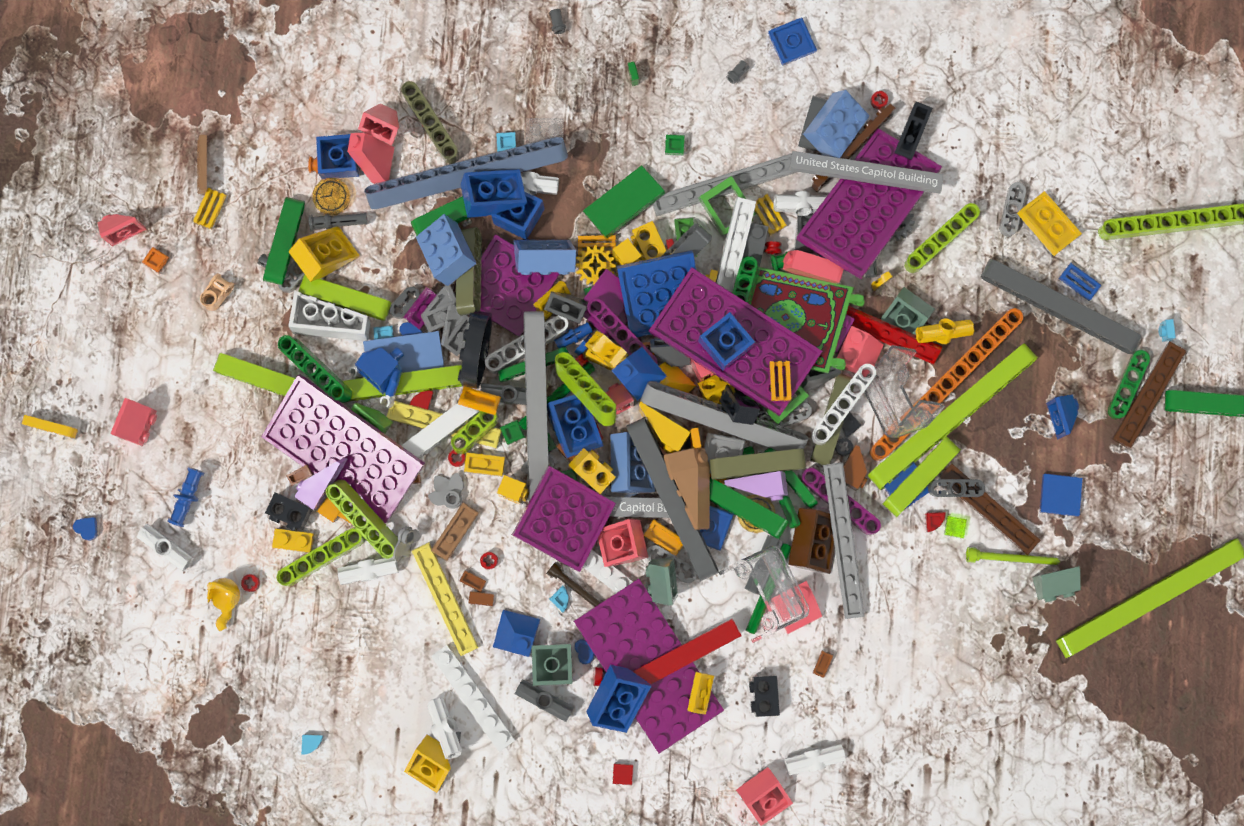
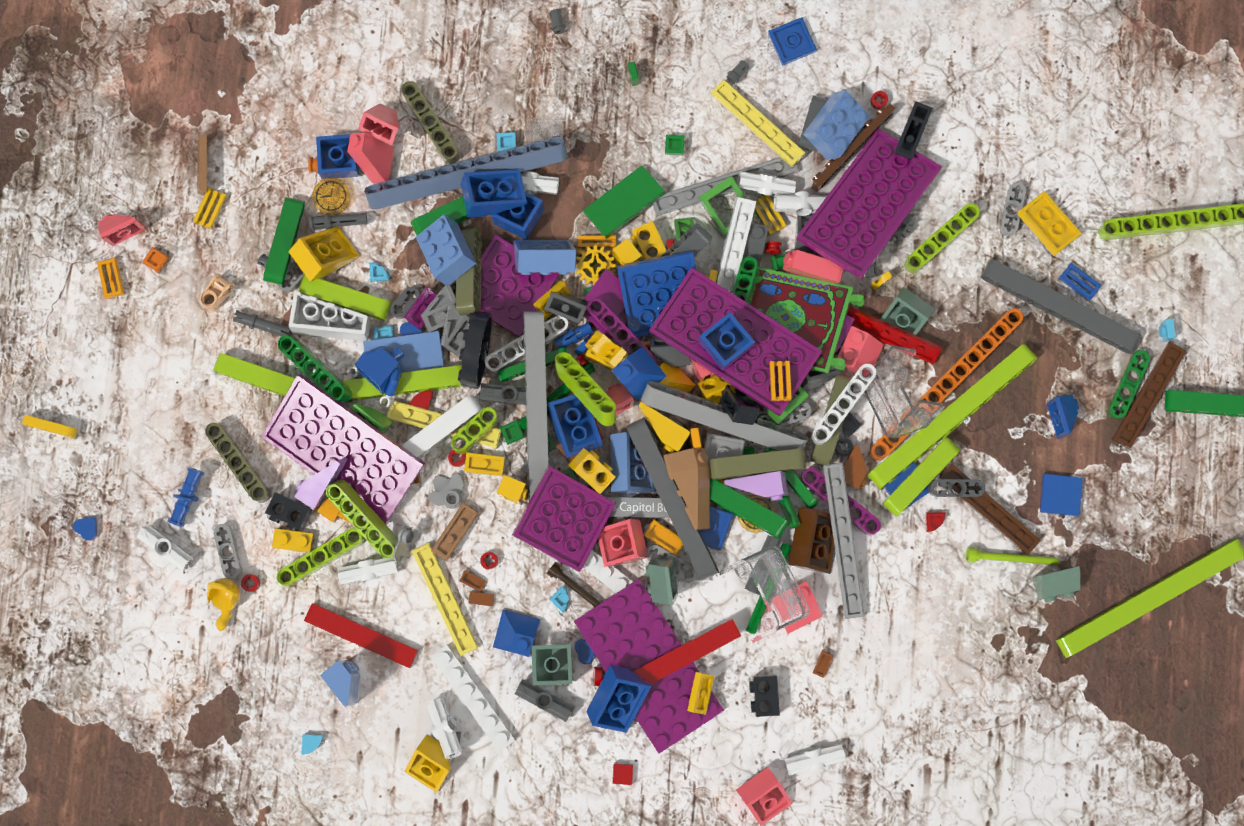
(114, 293): none -> light orange tile
(134, 422): coral slope -> none
(229, 458): none -> olive beam
(229, 536): none -> light grey beam
(261, 324): none -> dark grey pin
(299, 475): piece -> none
(343, 681): none -> medium blue slope
(361, 635): none -> red tile
(378, 273): none -> medium azure tile
(479, 400): light orange tile -> none
(758, 123): none -> light yellow tile
(766, 183): none -> white piece
(866, 172): light grey tile -> none
(944, 331): yellow piece -> none
(955, 527): clear neon green tile -> none

